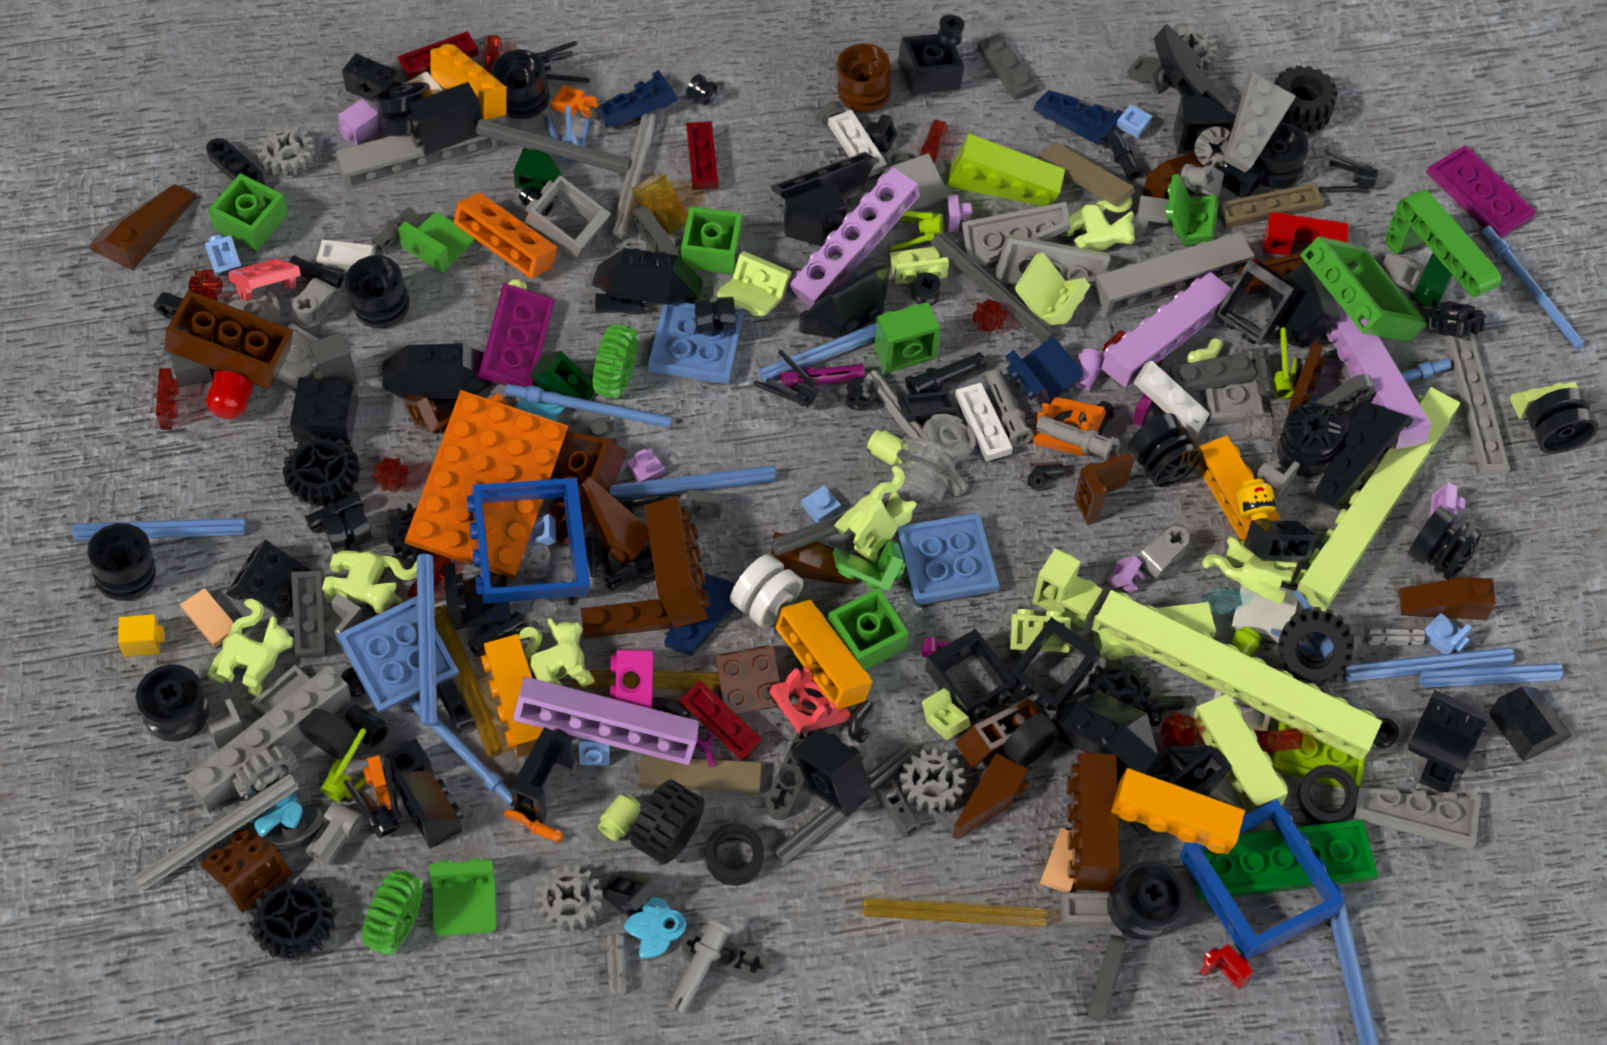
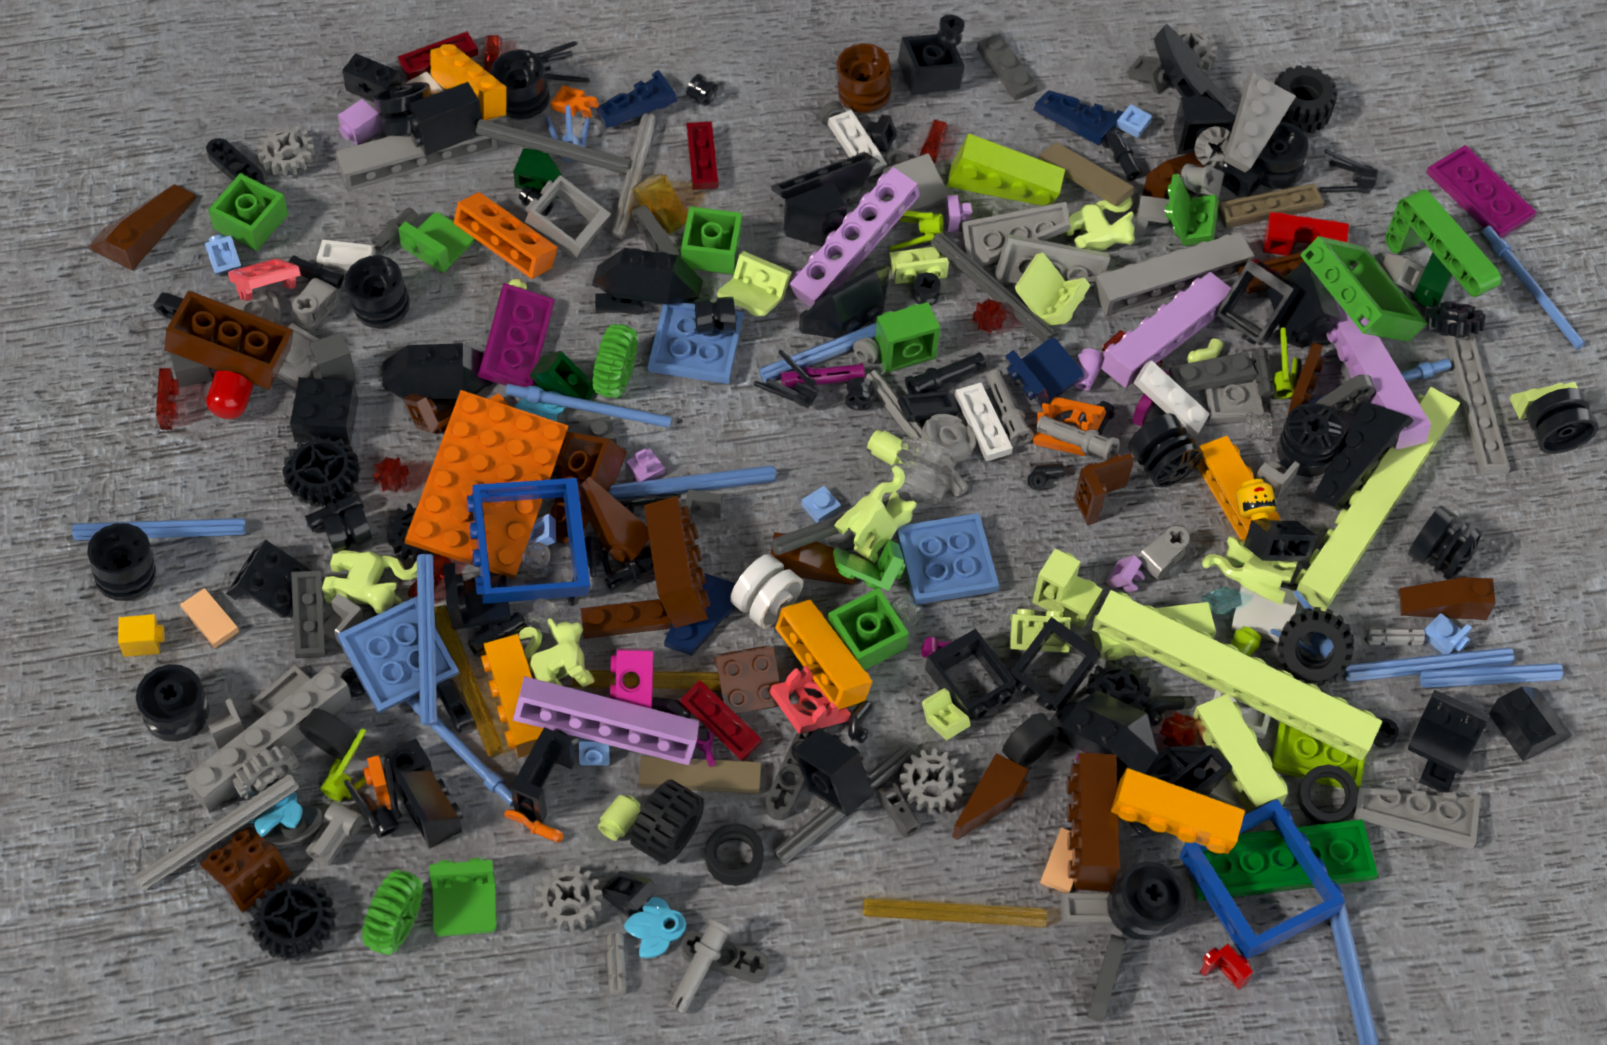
(206, 283): clear red gear -> none
(250, 655): yellowish green animal -> none
(375, 727): black cone -> none
(866, 350): none -> light grey plate
(990, 735): reddish brown slope -> none
(1279, 740): clear red bar -> none
(1447, 497): lavender tile -> none

